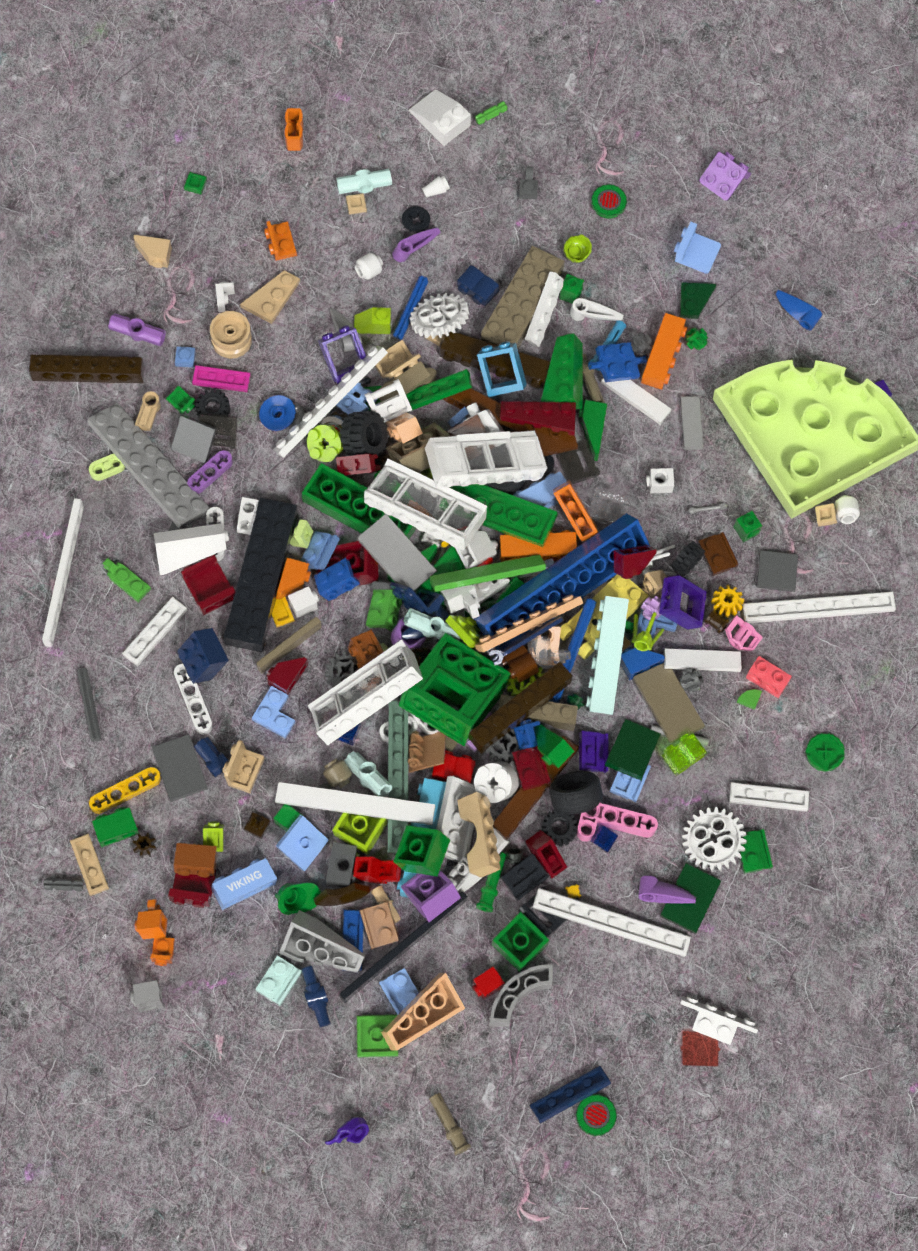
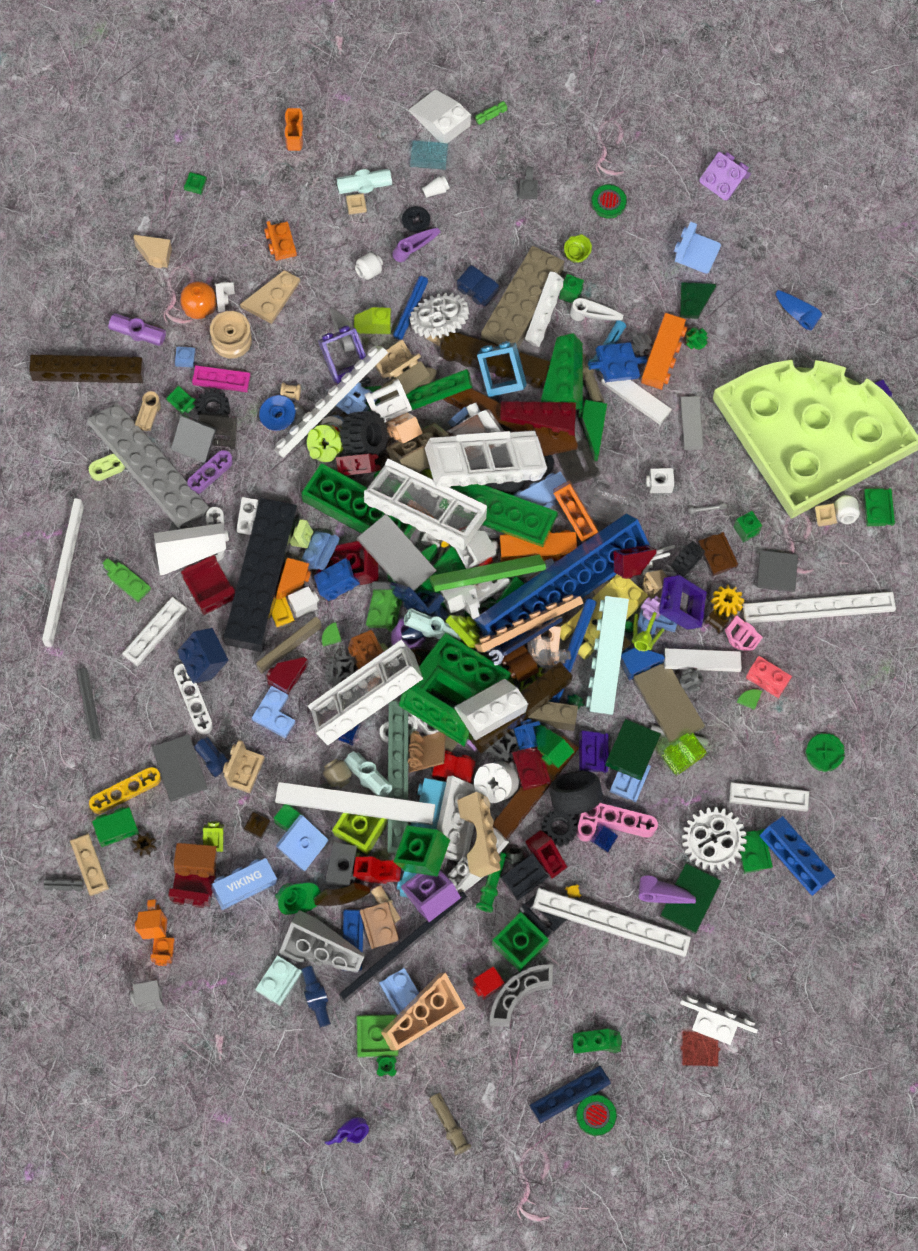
(198, 300): none -> orange cylinder
(291, 391): none -> tan bush
(331, 635): none -> bright green tile
(390, 1061): none -> green plate
(429, 155): none -> clear light blue plate
(491, 708): none -> white slope
(597, 1040): none -> green bracket
(797, 855): none -> blue brick
(879, 507): none -> green plate

